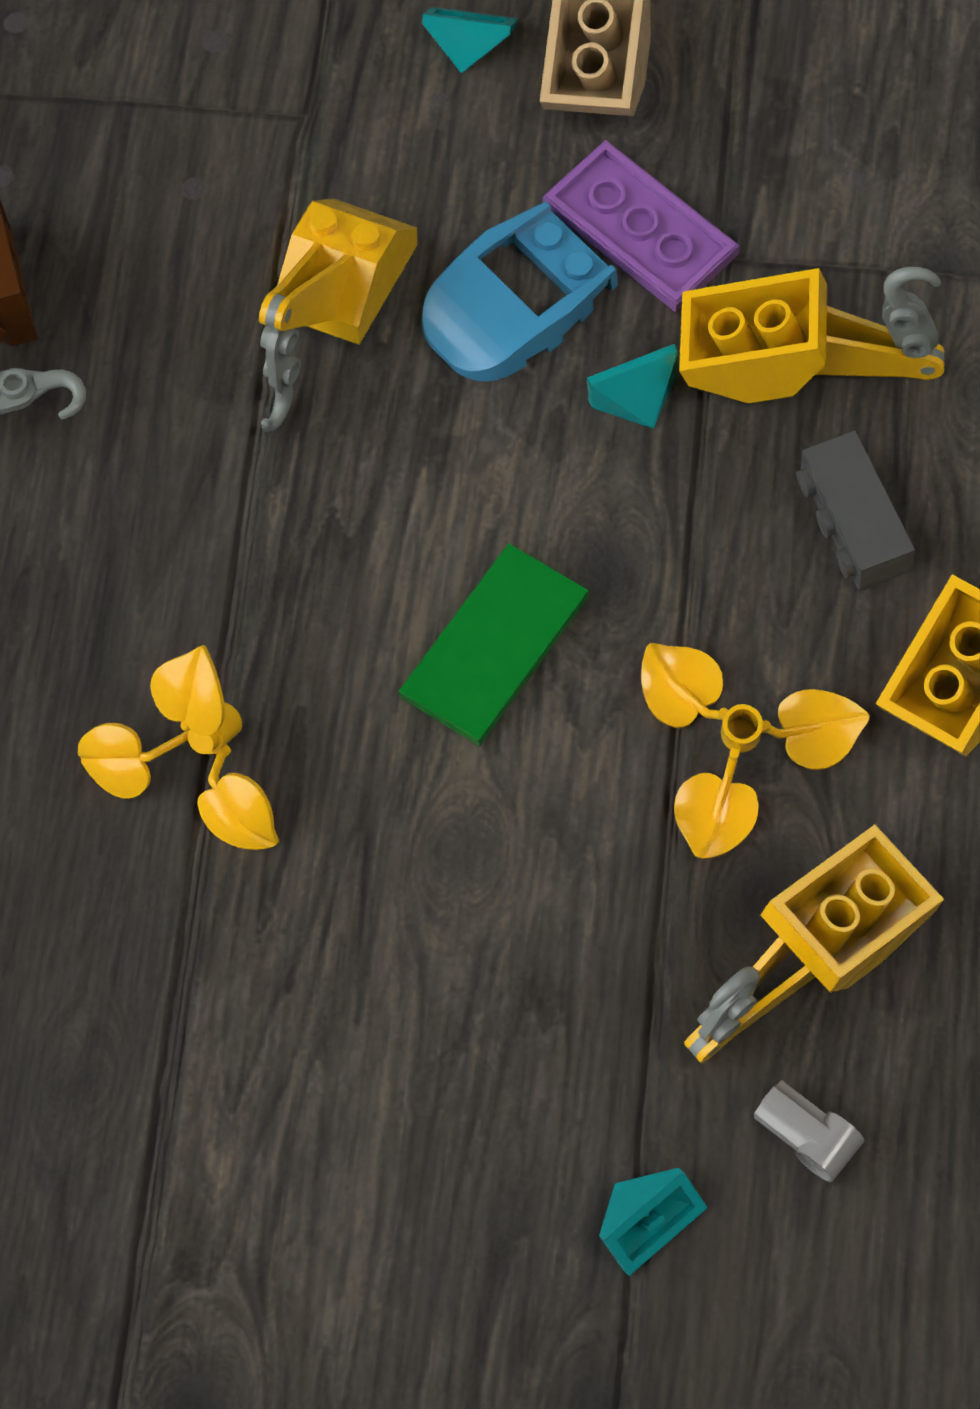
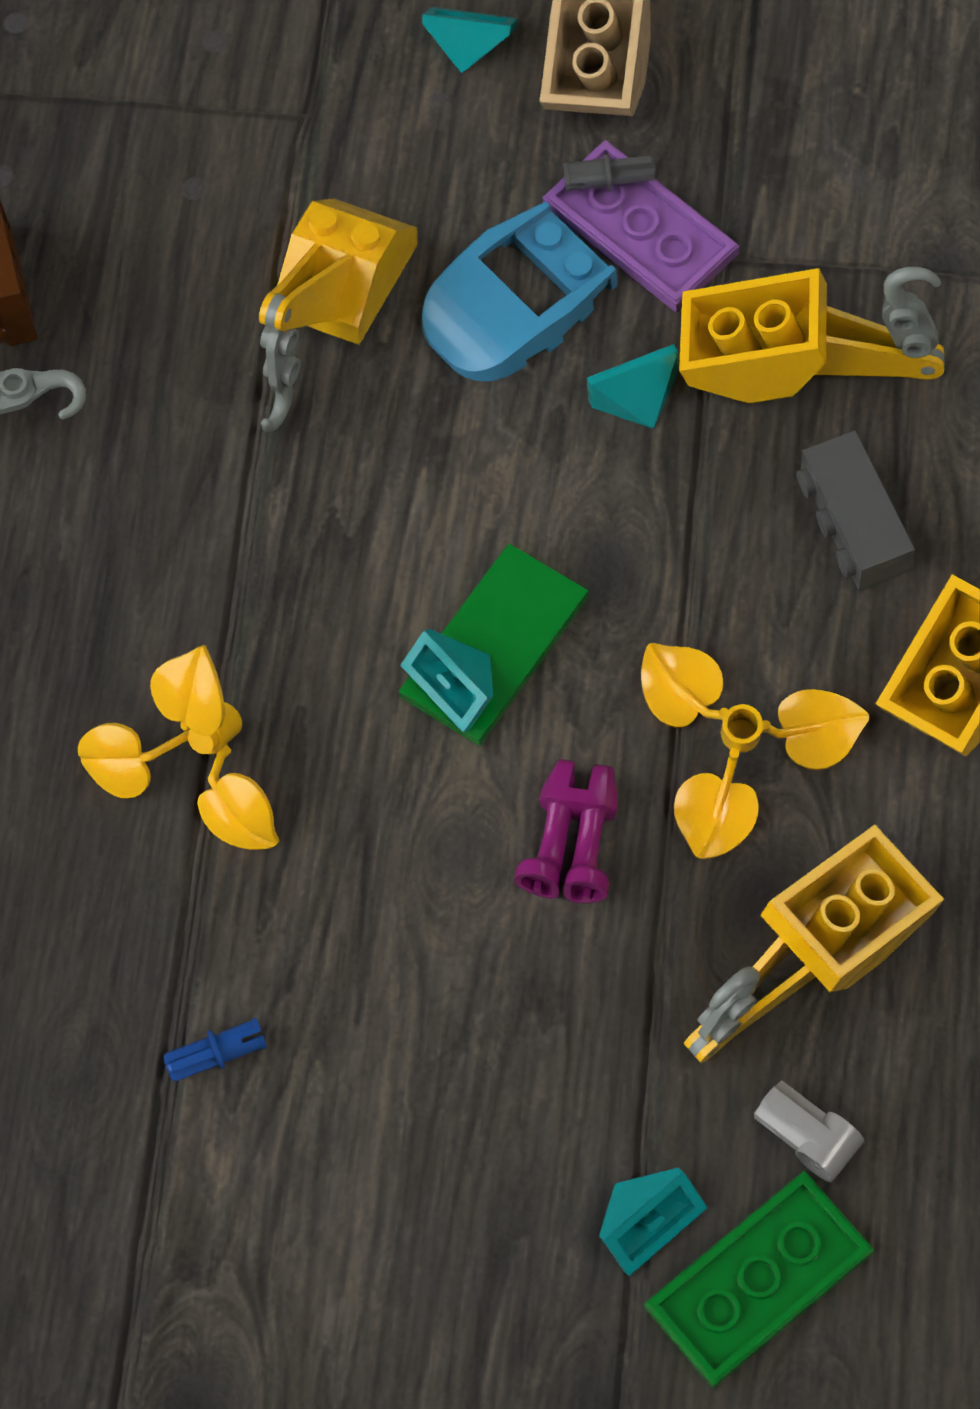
(214, 1050): none -> blue axle
(452, 676): none -> teal slope
(565, 803): none -> magenta piece
(606, 172): none -> dark grey axle
(758, 1279): none -> green tile

